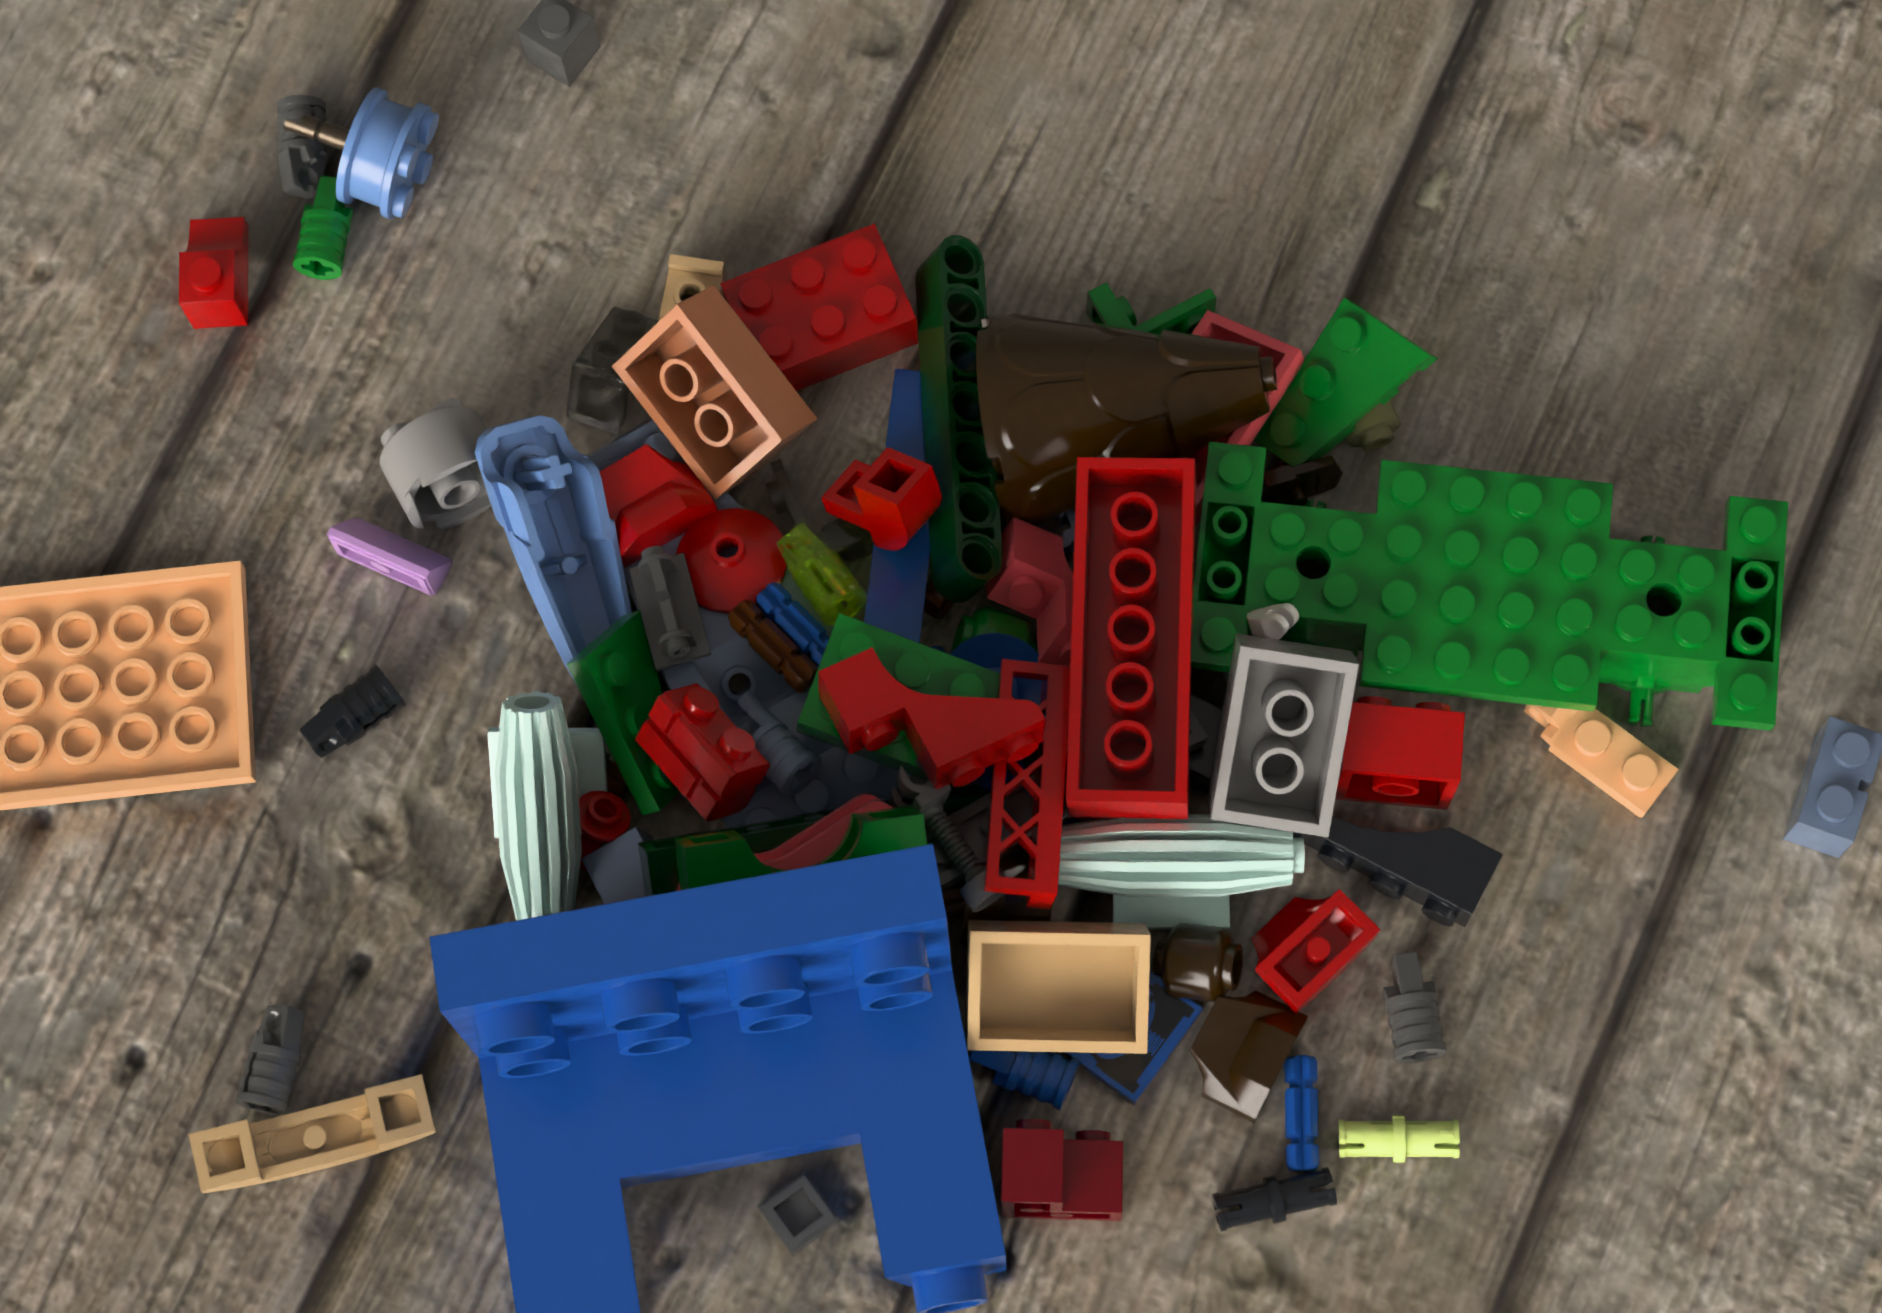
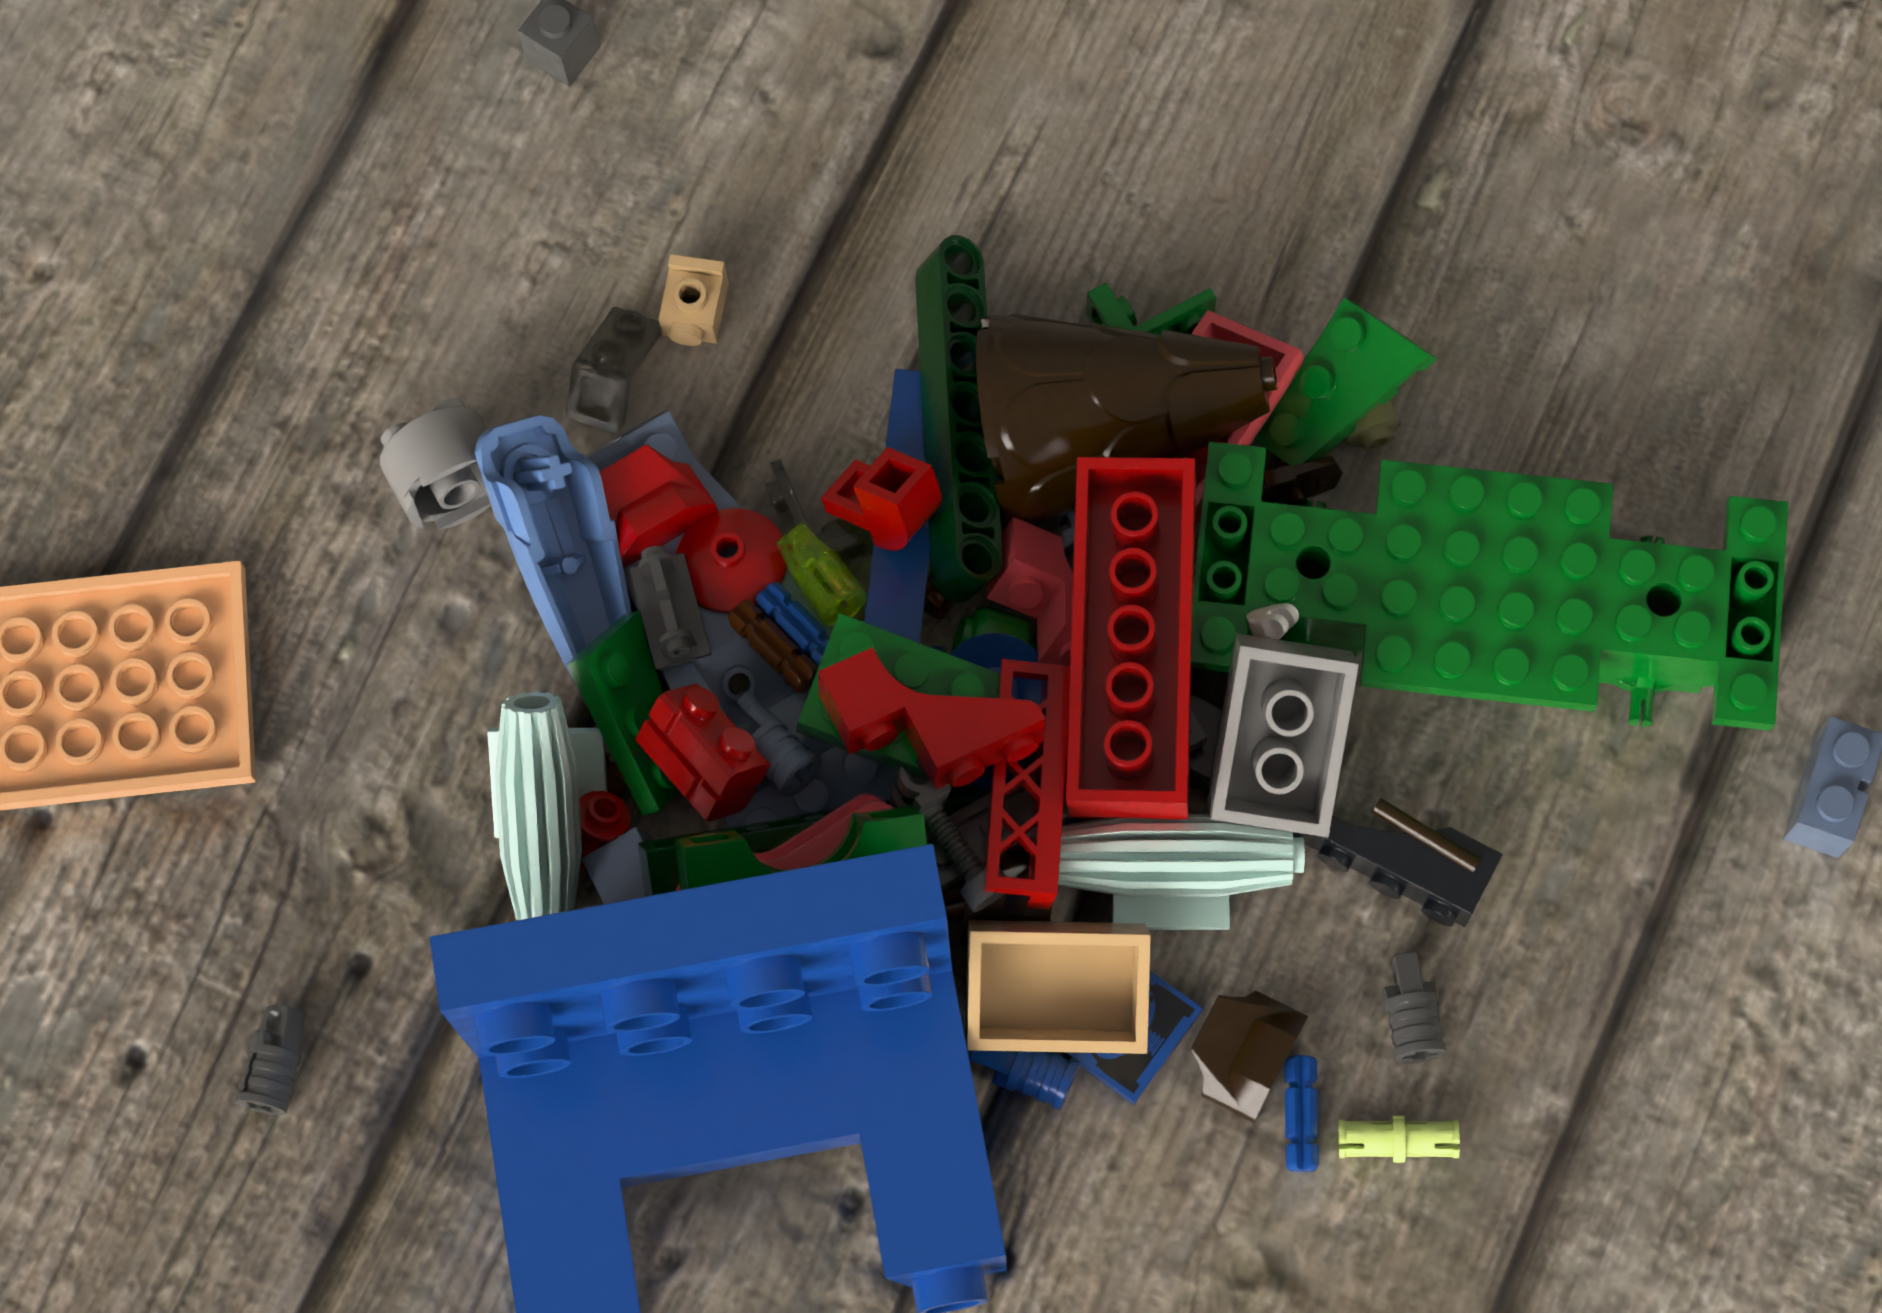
(215, 273): red arch -> none
(299, 157): dark grey hinge -> none
(312, 1138): tan slope -> none
(323, 234): green hinge -> none
(352, 712): black hinge -> none
(380, 151): medium blue wheel -> none
(390, 555): lavender slope -> none
(714, 391): nougat brick -> none
(799, 1213): dark grey tile -> none
(826, 308): red brick -> none
(1060, 1176): dark red brick -> none
(1198, 962): dark brown head -> none
(1274, 1199): black pin -> none
(1311, 946): red slope -> none
(1402, 754): red brick -> none
(1426, 835): none -> dark brown piece
(1605, 755): light nougat hinge -> none

